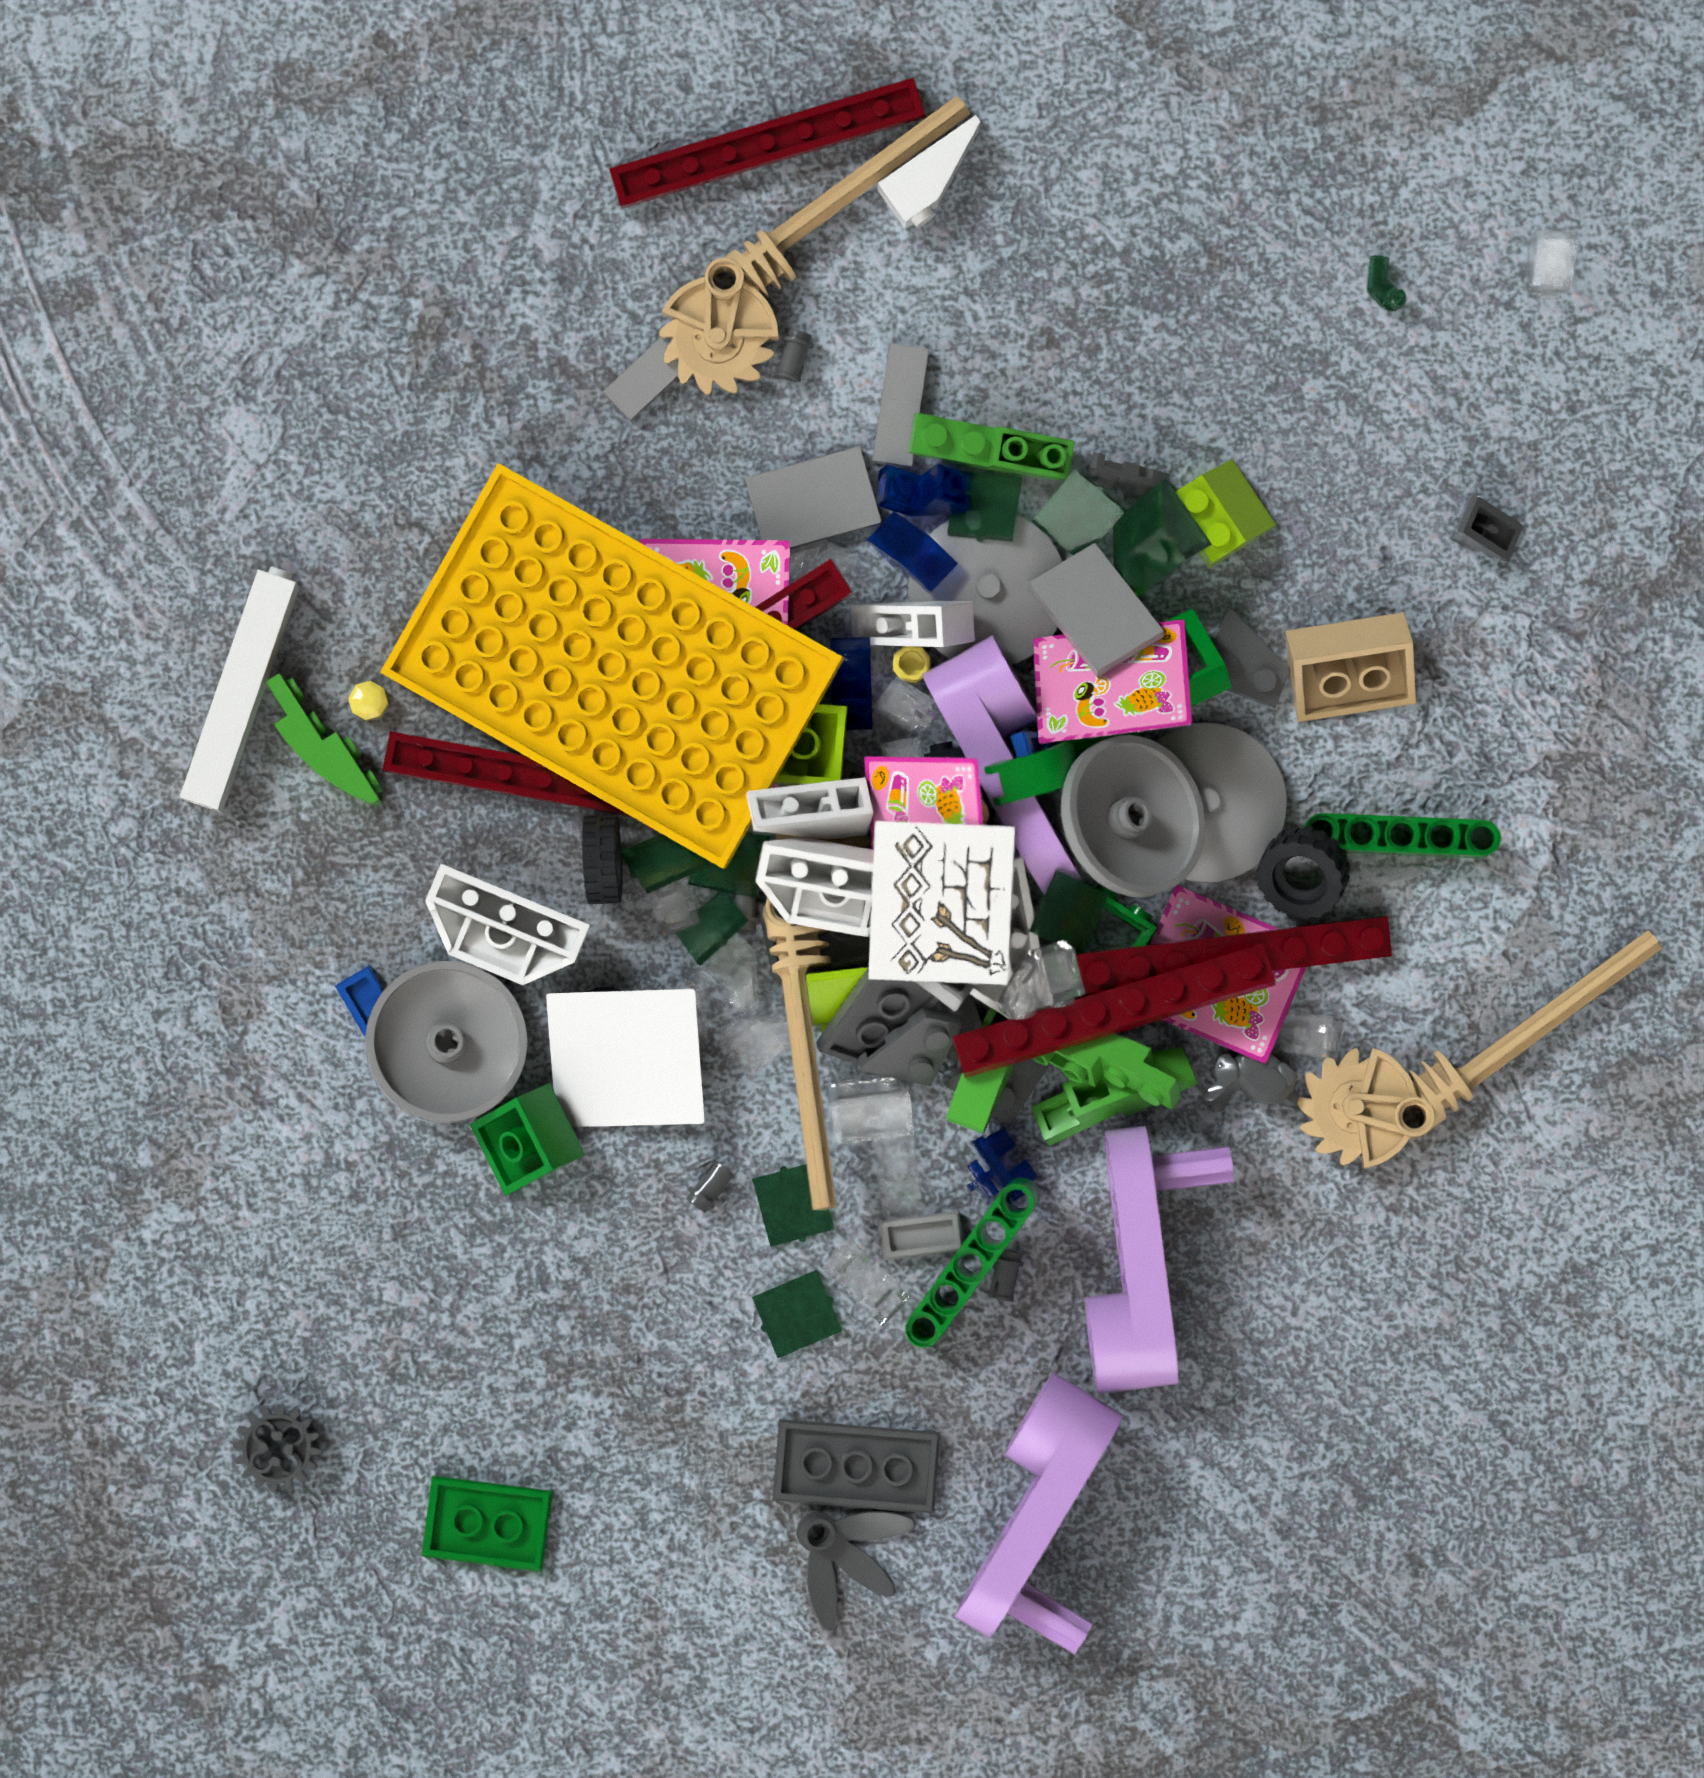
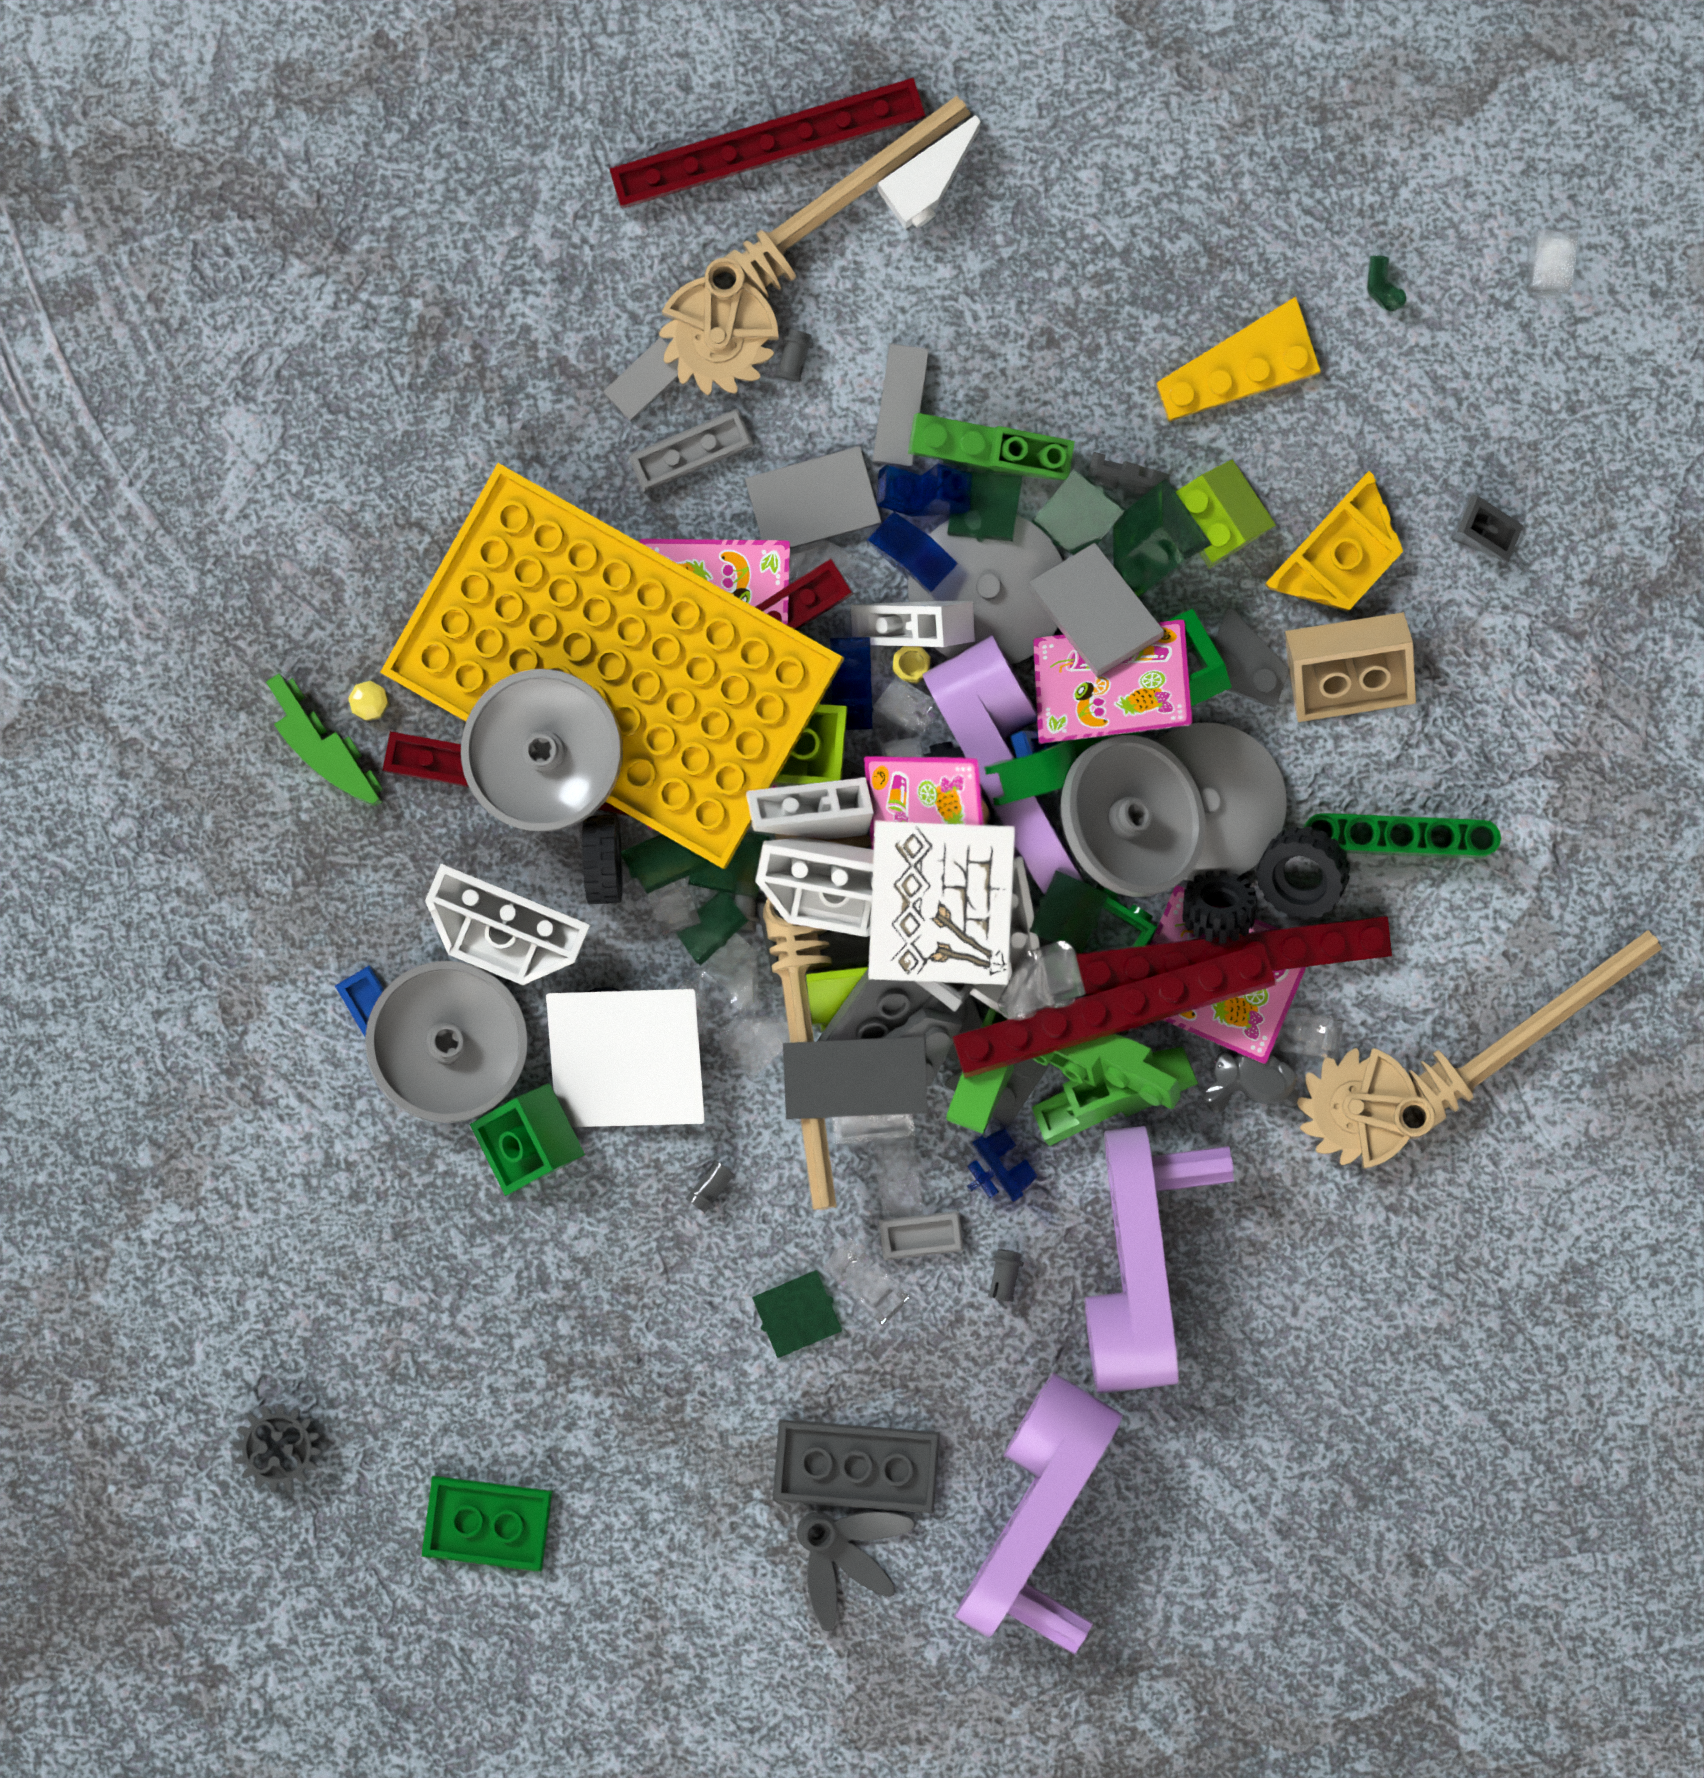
(240, 689): white brick -> none
(541, 750): none -> light grey dish
(690, 450): none -> light grey tile
(787, 1206): clear green piece -> none
(855, 1078): none -> dark grey sticker
(961, 1278): green beam -> none
(1222, 891): none -> black tyre
(1251, 361): none -> yellow wing
(1343, 552): none -> yellow wing

